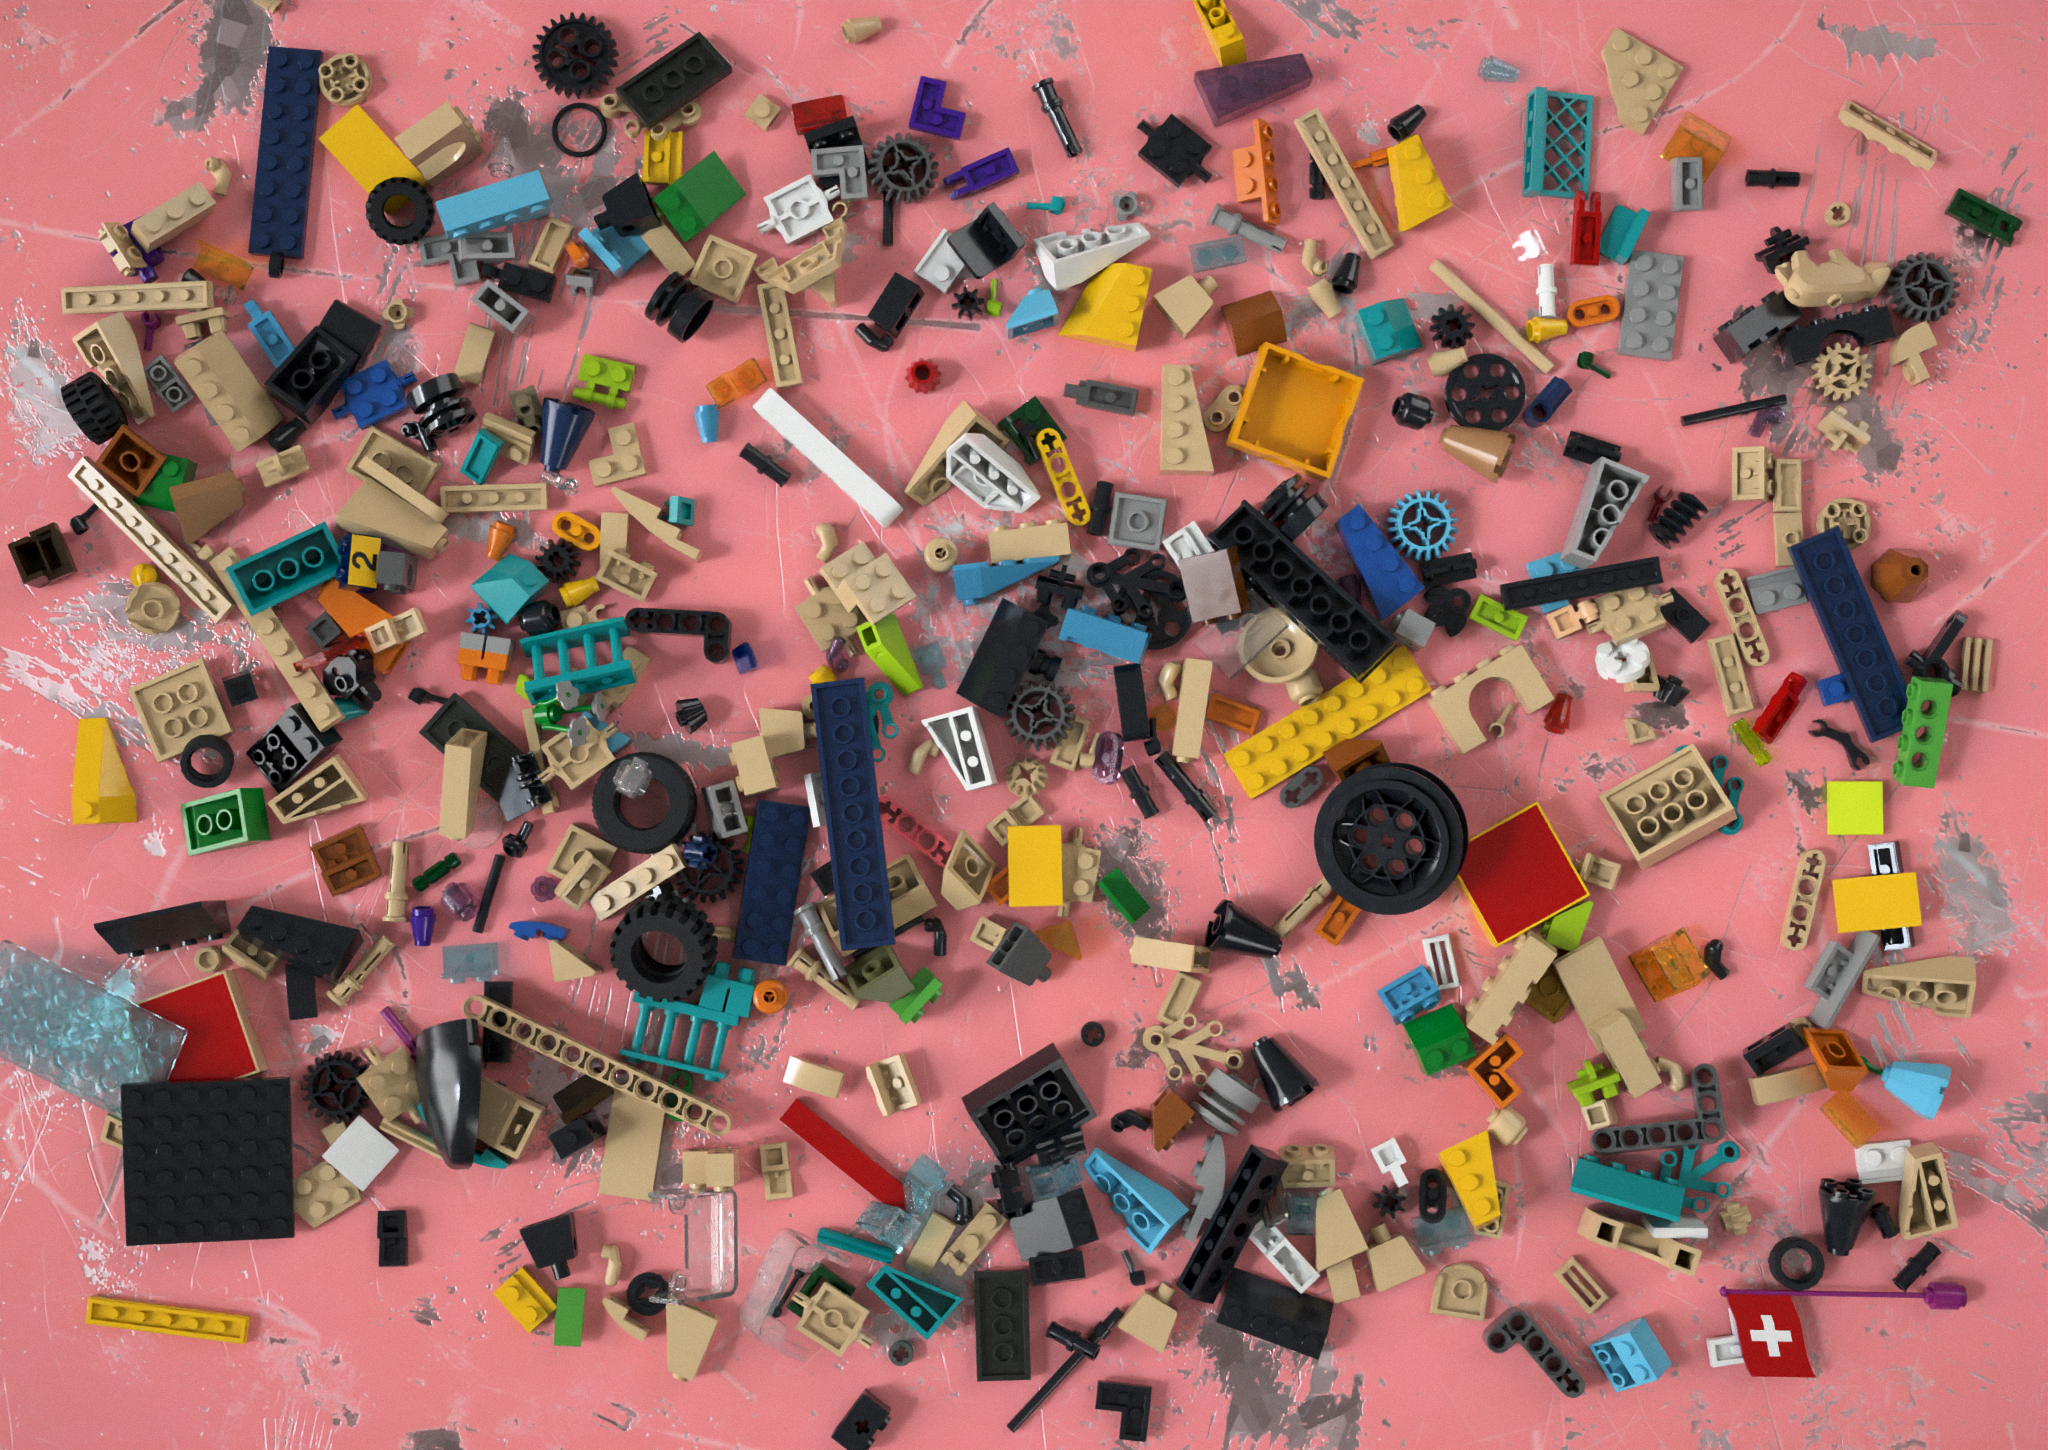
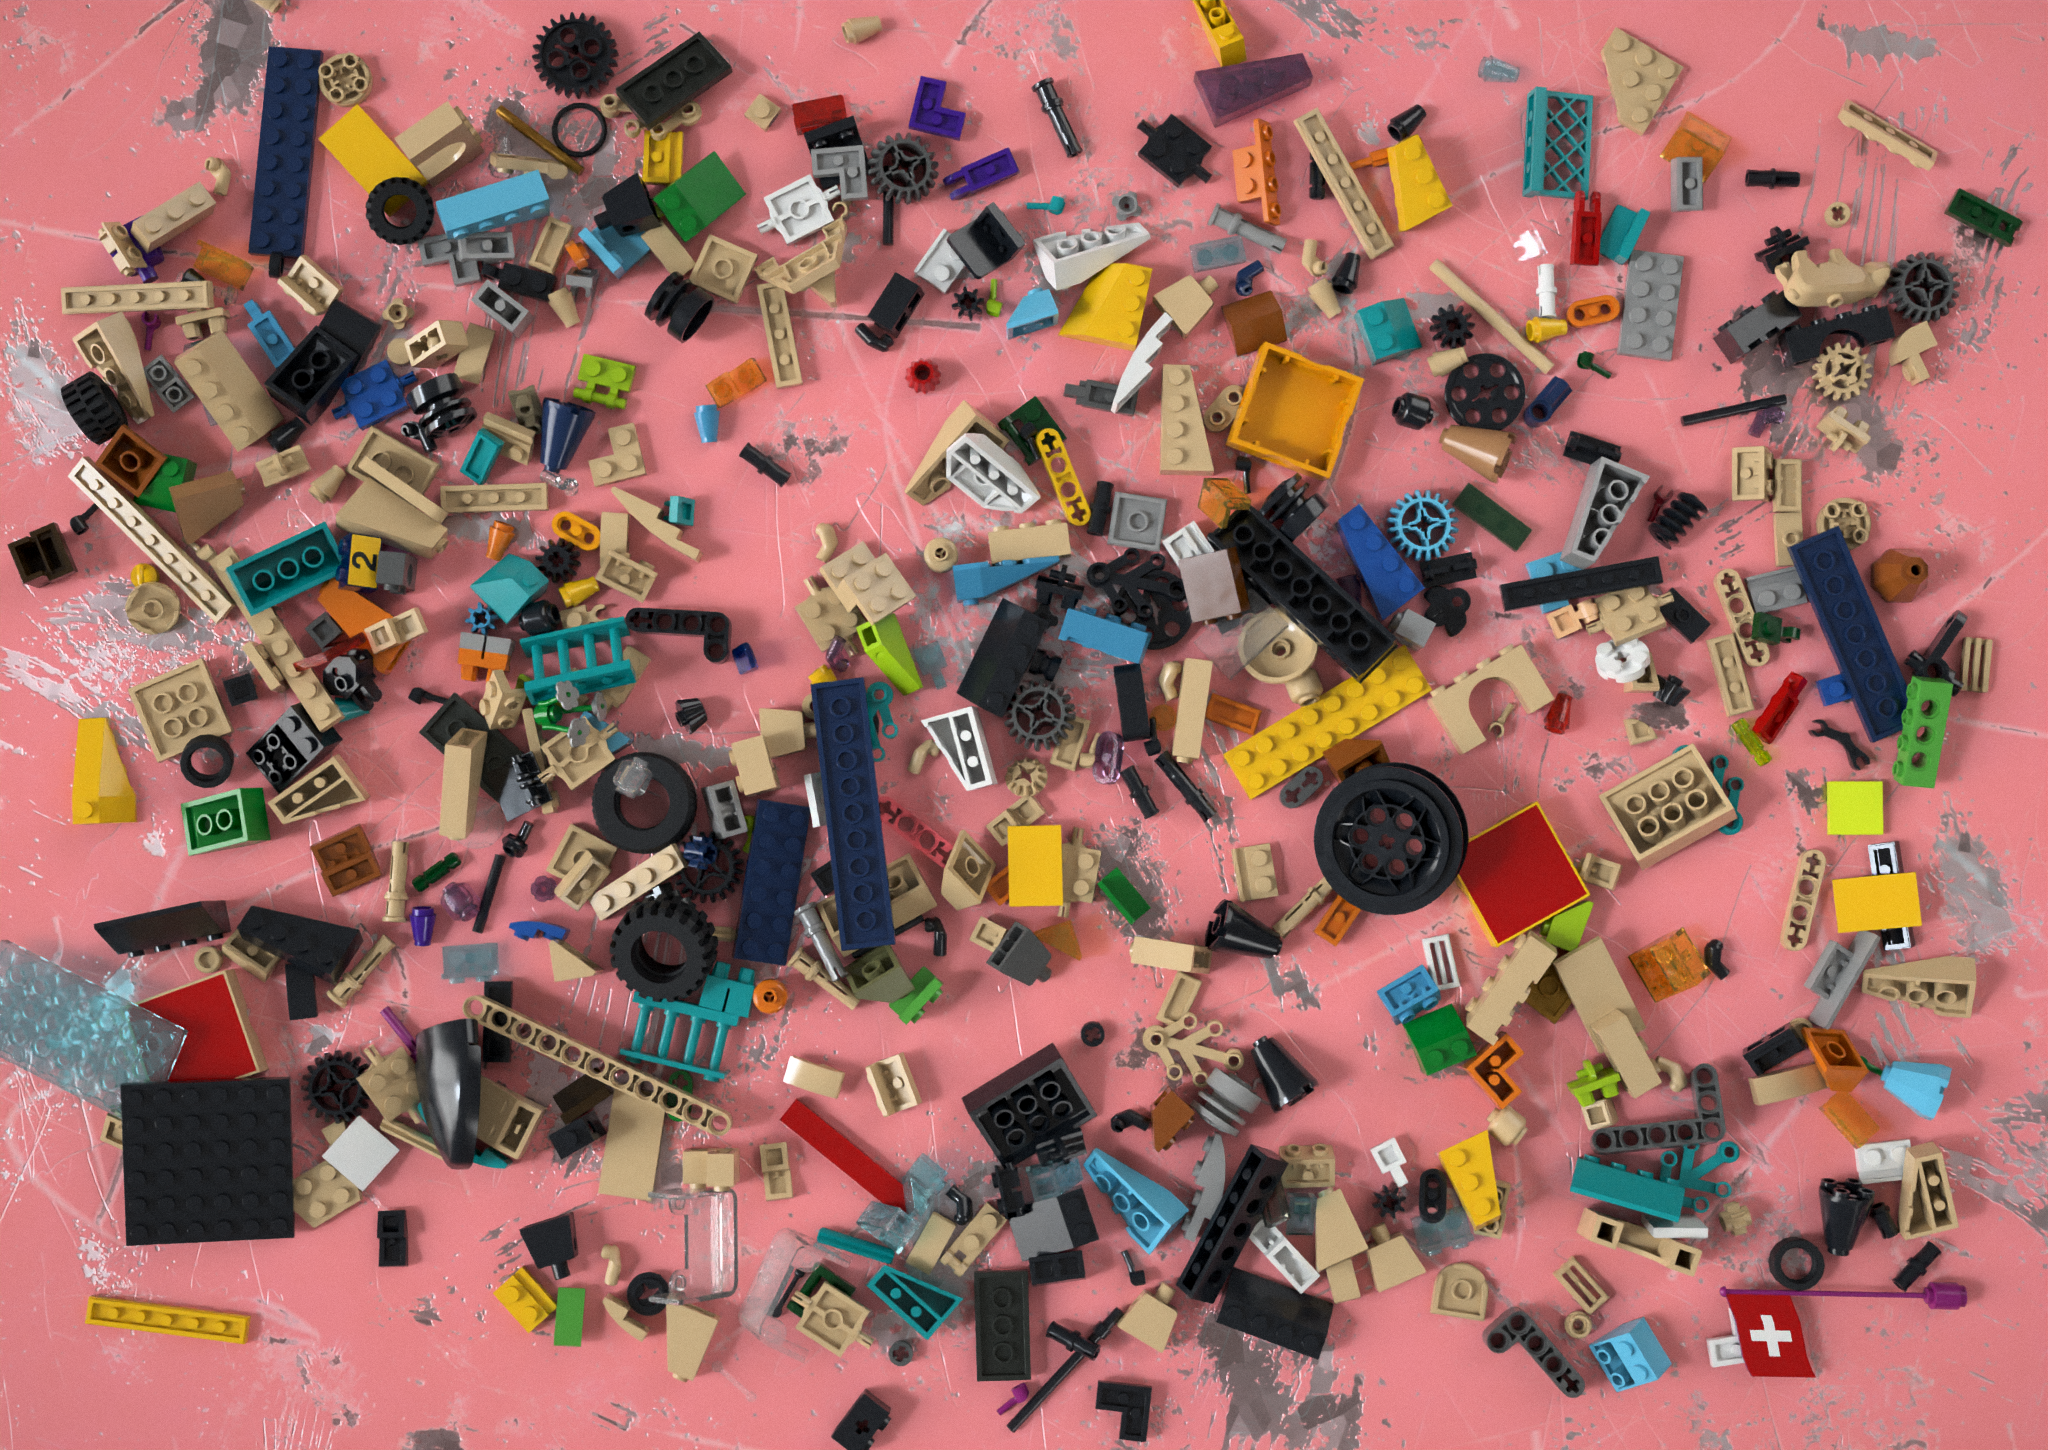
(265, 666): none -> tan plate
(311, 286): none -> tan bracket
(327, 484): none -> tan cone
(397, 352): none -> tan tile
(436, 344): none -> tan brick
(501, 703): none -> tan bracket
(507, 163): none -> tan hinge
(541, 141): none -> pearl gold bar
(564, 306): none -> tan cone
(828, 458): white beam -> none
(1020, 1395): none -> magenta hand
(1138, 369): none -> white slope
(1219, 498): none -> clear yellow panel
(1244, 464): none -> black hand
(1245, 277): none -> dark blue arm
(1254, 872): none -> tan plate
(1492, 517): none -> clear green tile
(1492, 616): lime plate -> none
(1584, 1330): none -> tan plate
(1769, 630): none -> dark green plate

